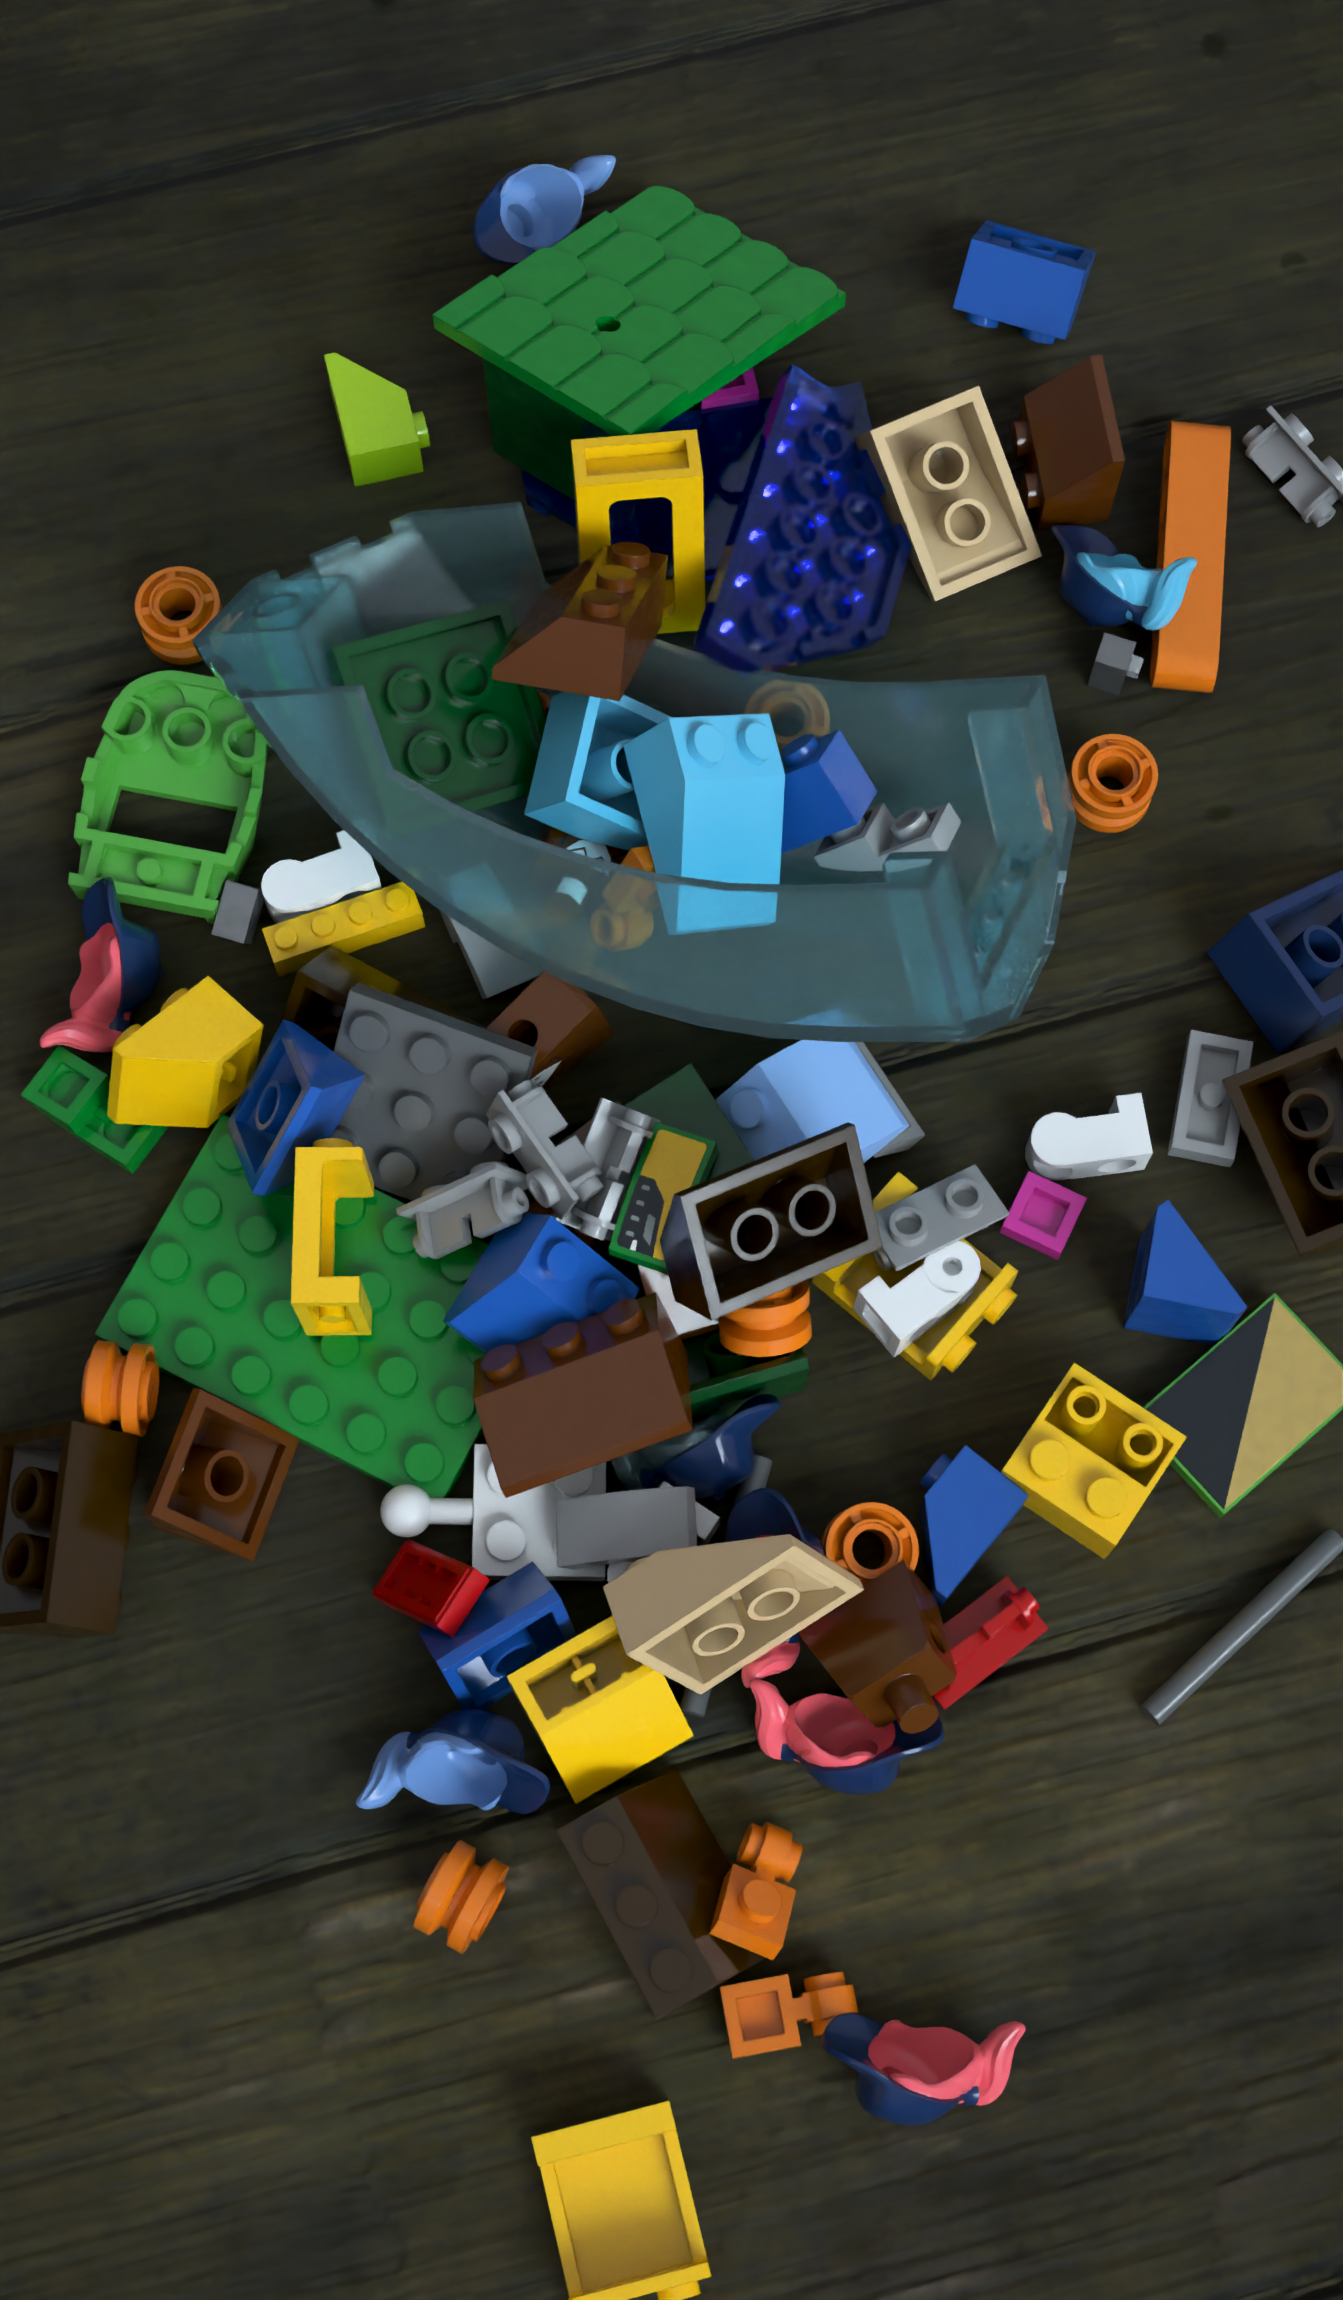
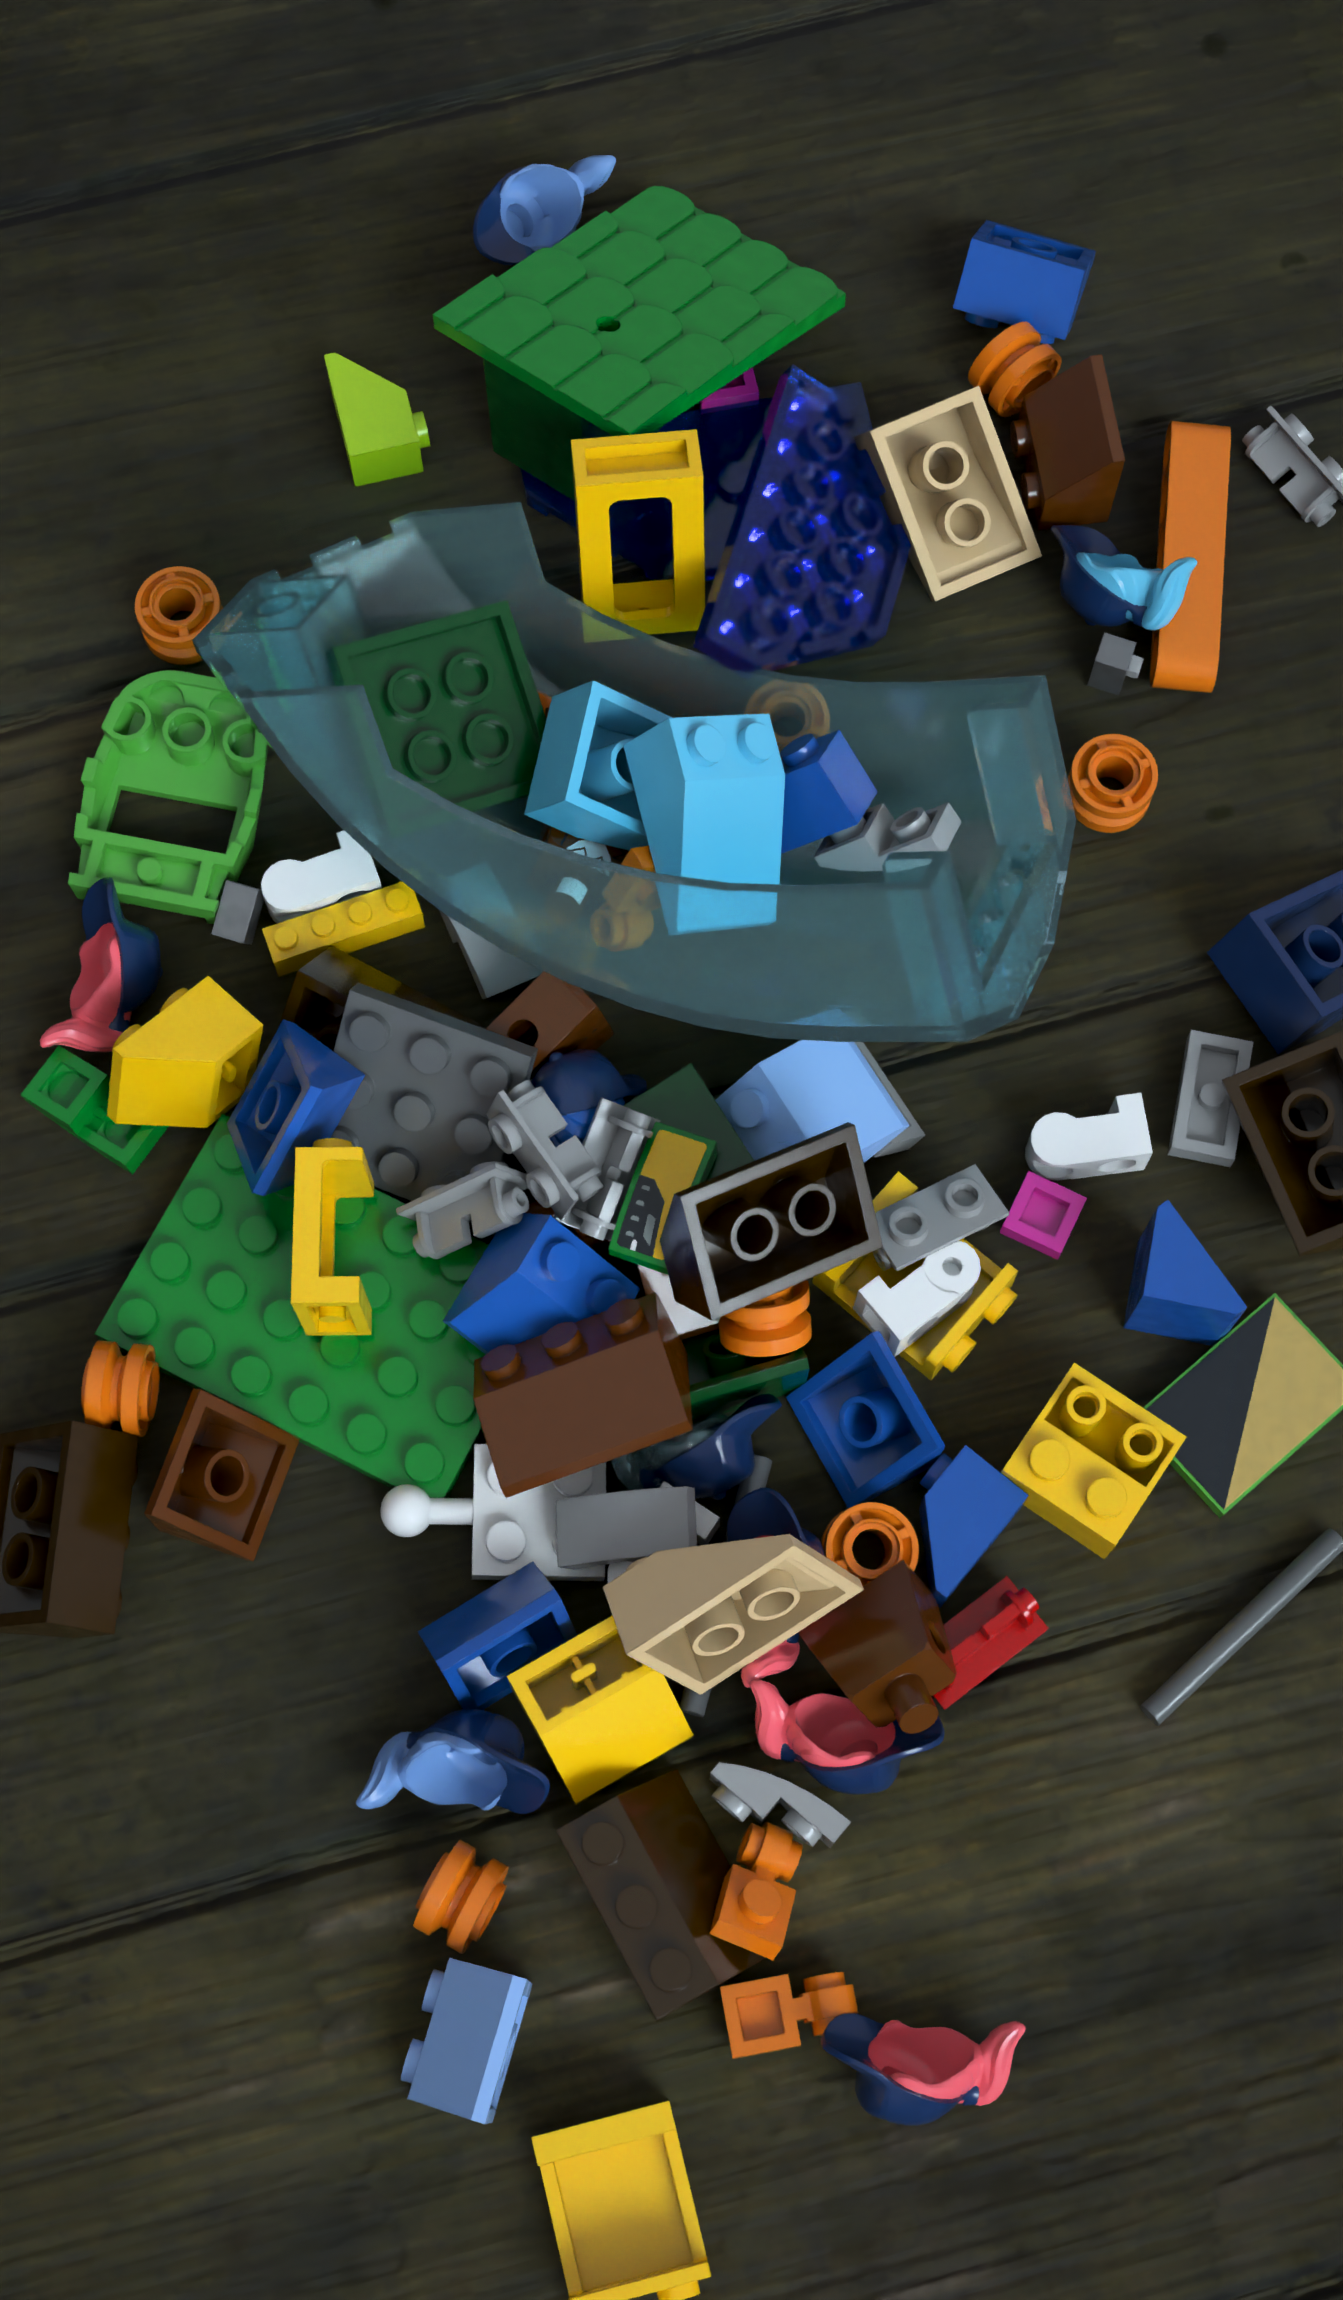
(430, 1587): red plate -> none
(467, 2040): none -> light blue slope
(578, 1082): none -> dark blue hair
(590, 625): reddish brown slope -> none
(757, 1793): none -> light grey slope
(866, 1422): none -> blue slope
(1013, 367): none -> orange wheel

